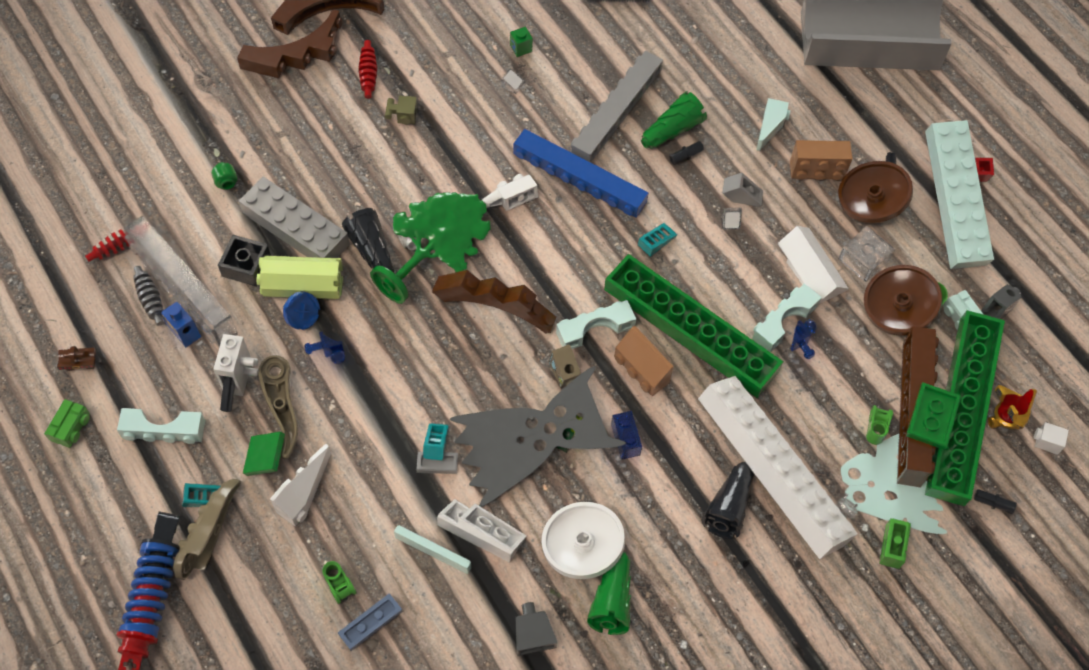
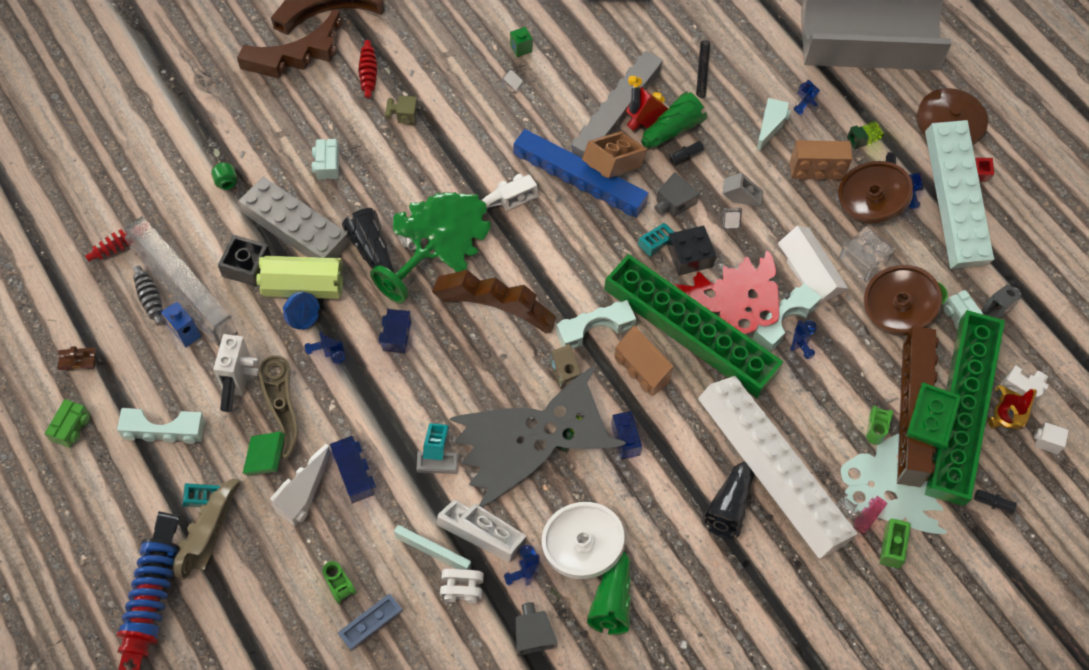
(326, 159): none -> light aqua brick
(353, 469): none -> clear blue brick
(396, 331): none -> clear blue brick
(469, 593): none -> white brick
(527, 566): none -> clear blue piece
(614, 154): none -> medium nougat brick
(644, 106): none -> red torso
(675, 196): none -> dark grey torso
(691, 250): none -> black brick
(700, 70): none -> black piece
(732, 293): none -> piece
(807, 92): none -> clear blue piece
(865, 134): none -> leg
(869, 514): none -> clear pink piece
(917, 182): none -> clear blue piece
(951, 106): none -> reddish brown dish
(1021, 384): none -> white hips

